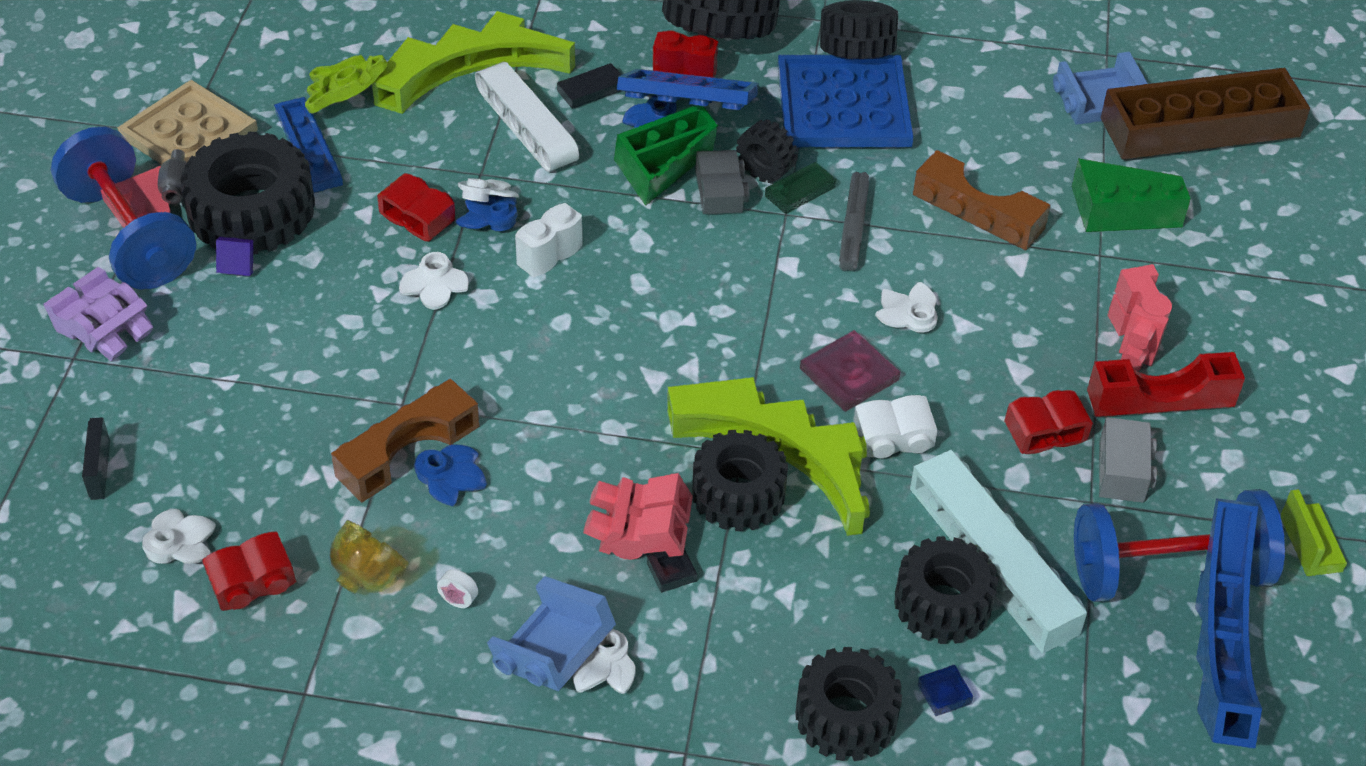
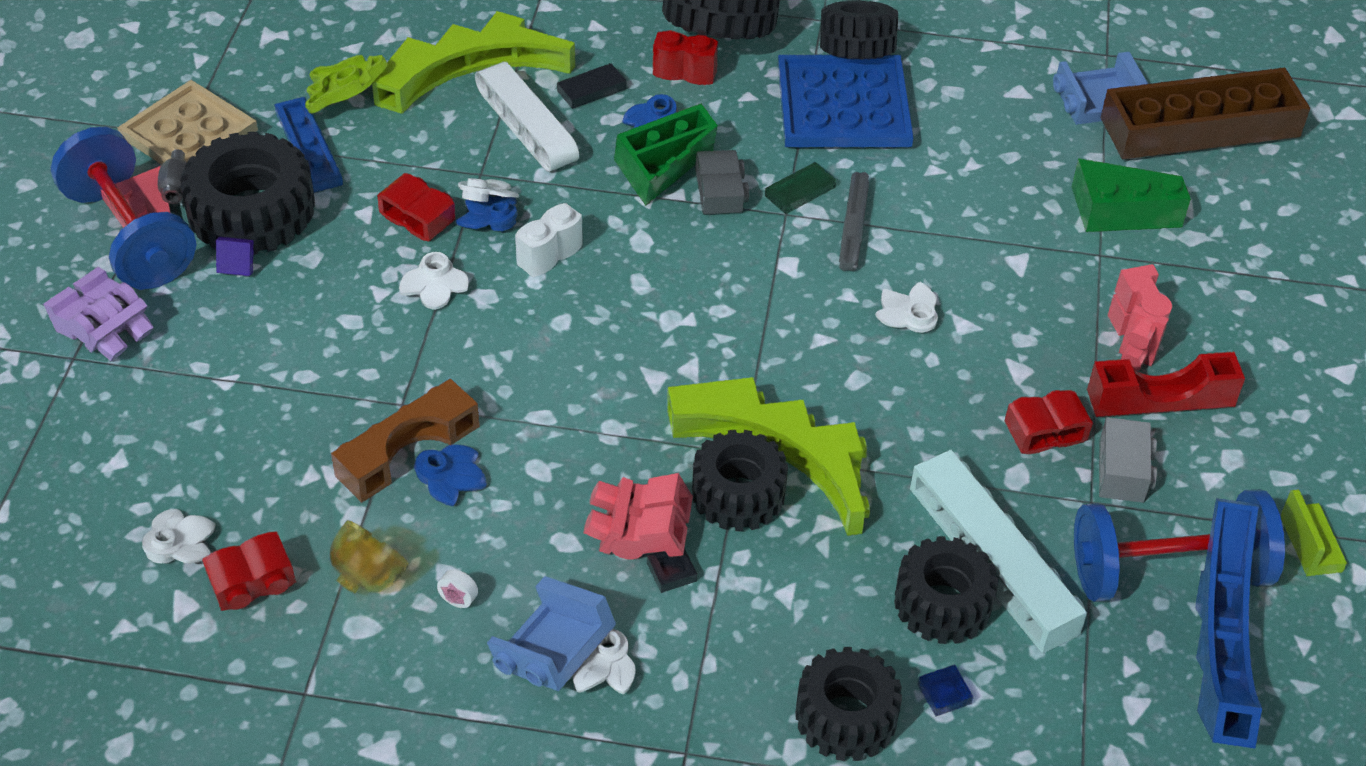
(96, 458): black tile -> none
(699, 89): blue plate -> none
(779, 146): black tyre -> none
(849, 370): clear pink tile -> none
(896, 425): white brick -> none
(1012, 217): dark orange arch -> none

